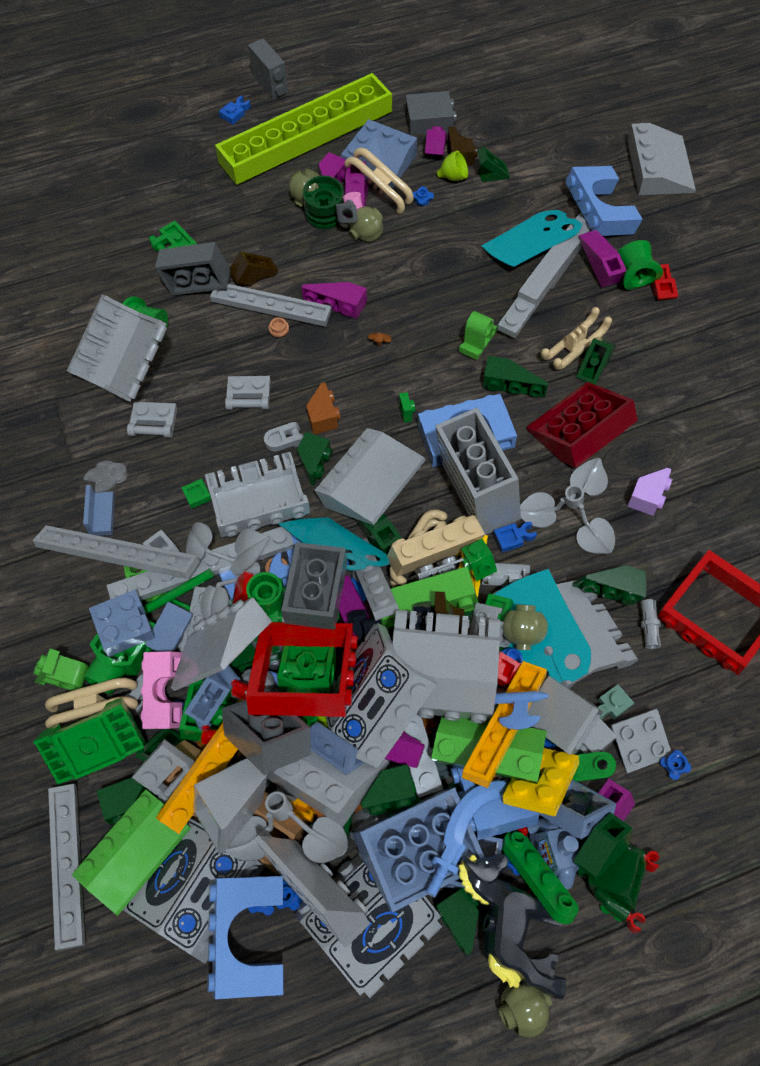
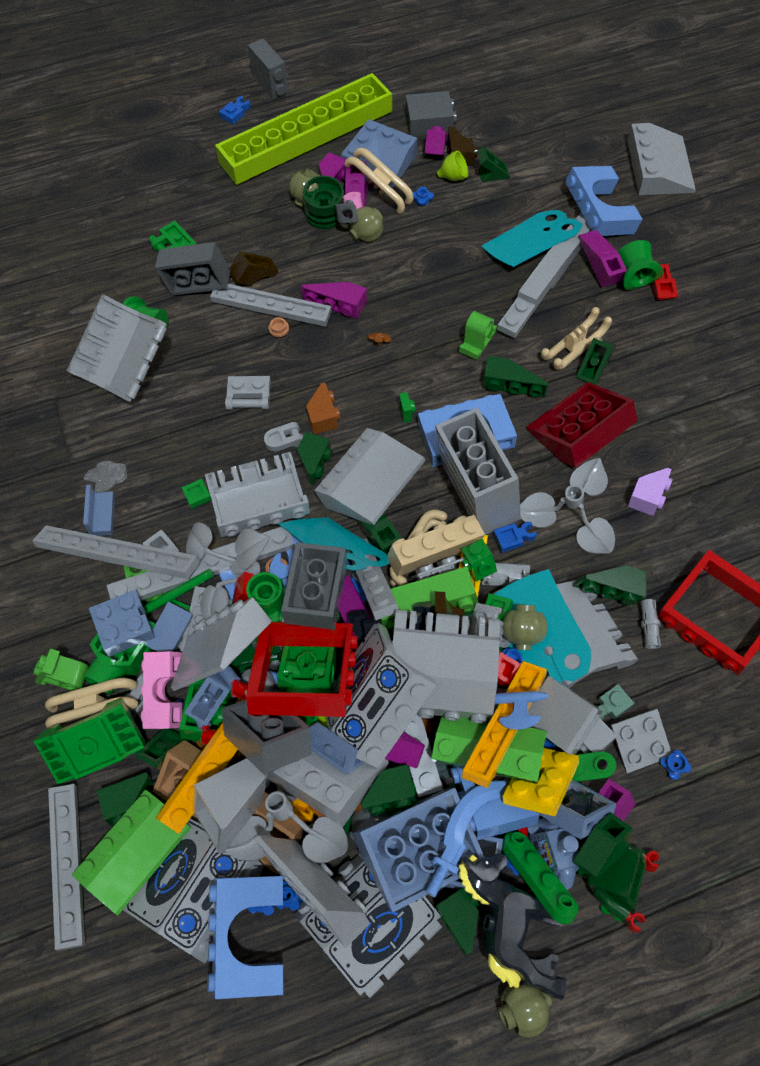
(152, 414): light grey plate -> none
(159, 767): light grey plate -> none

